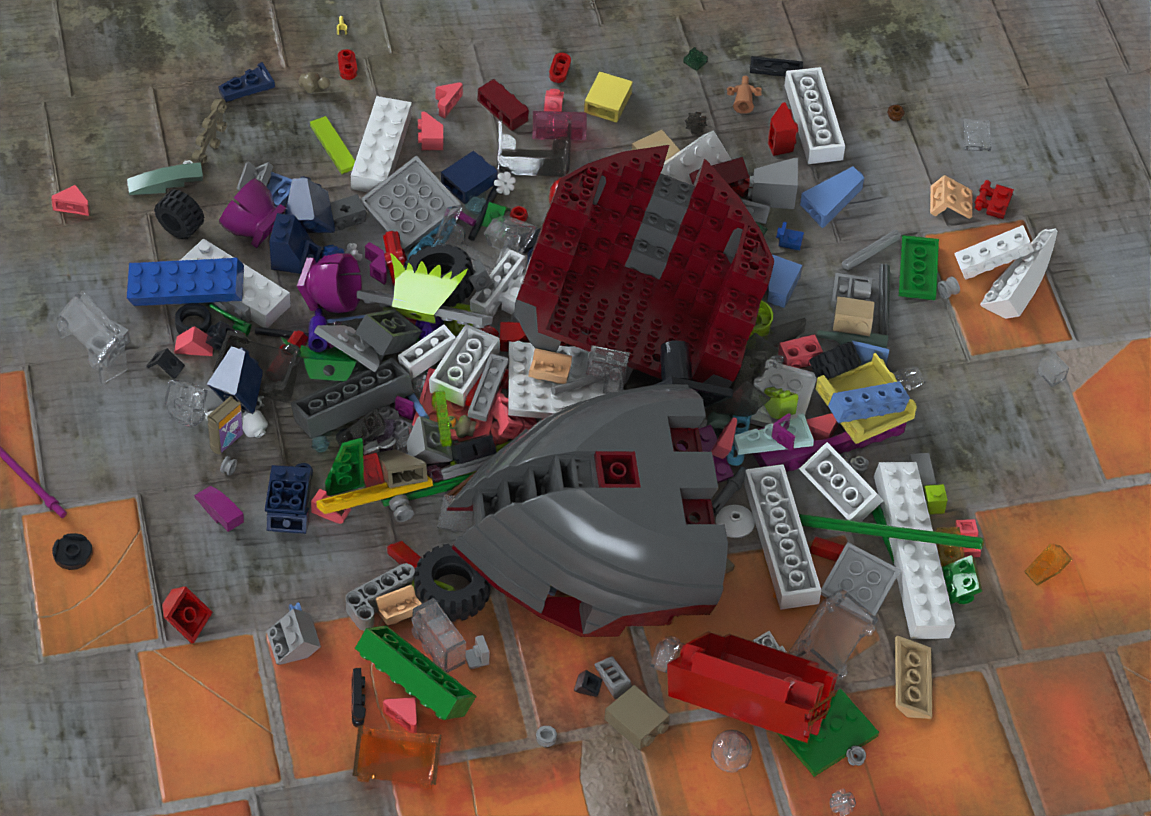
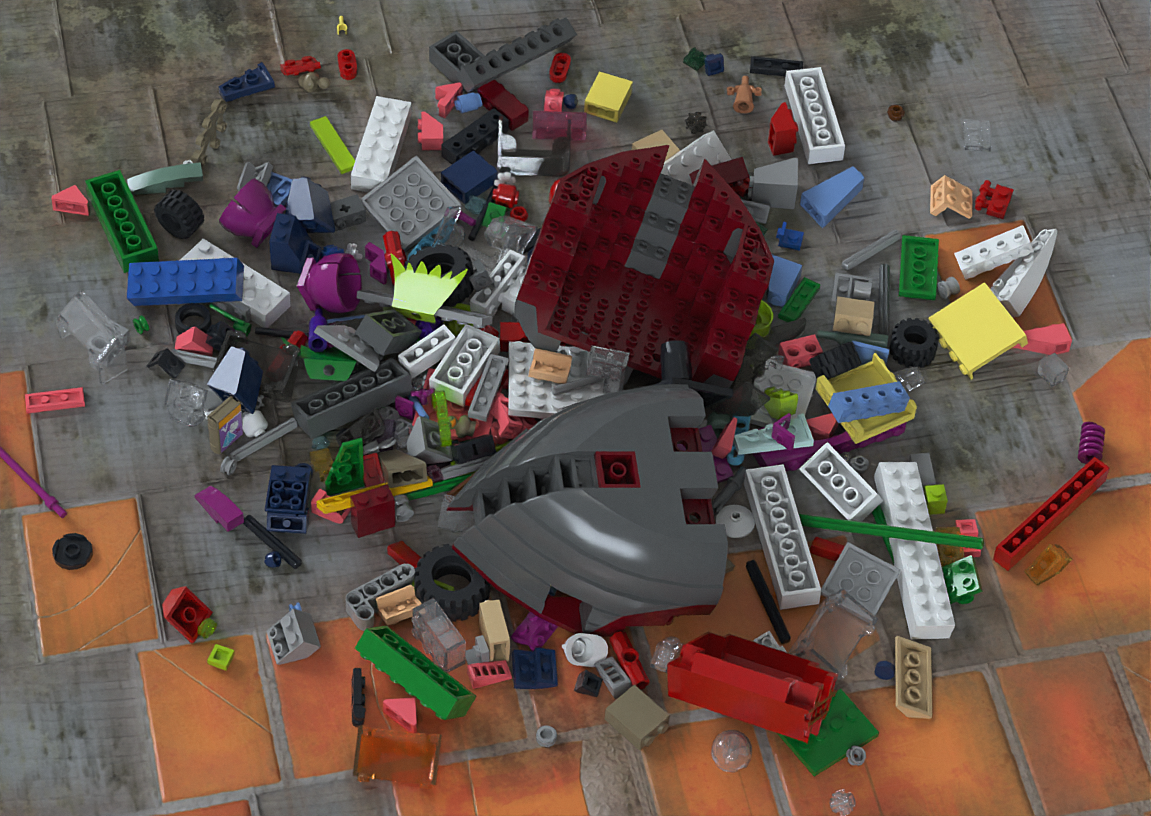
(54, 400): none -> coral tile
(121, 220): none -> green brick
(140, 324): none -> green bush
(194, 358): none -> light grey axle
(207, 628): none -> clear neon green tile
(221, 657): none -> lime plate
(264, 439): none -> light grey axle
(271, 541): none -> black axle
(273, 559): none -> dark blue hinge
(294, 67): none -> red plate
(321, 462): none -> clear yellow plate
(372, 511): none -> dark red brick
(422, 394): none -> magenta plant
(451, 54): none -> dark grey brick
(468, 102): none -> medium blue brick
(474, 137): none -> black brick
(480, 681): none -> coral slope
(494, 630): none -> tan brick
(506, 195): none -> red head
(516, 54): none -> dark grey brick
(533, 631): none -> magenta bracket
(534, 669): none -> dark blue slope
(570, 101): none -> dark blue hinge
(585, 649): none -> white piece
(625, 651): none -> red piece
(714, 64): none -> dark blue tile
(768, 602): none -> black axle
(799, 300): none -> green tile
(885, 670): none -> dark blue tile
(918, 332): none -> black tyre
(976, 329): none -> light yellow panel
(1048, 340): none -> coral slope
(1051, 514): none -> red brick
(1091, 442): none -> magenta piece

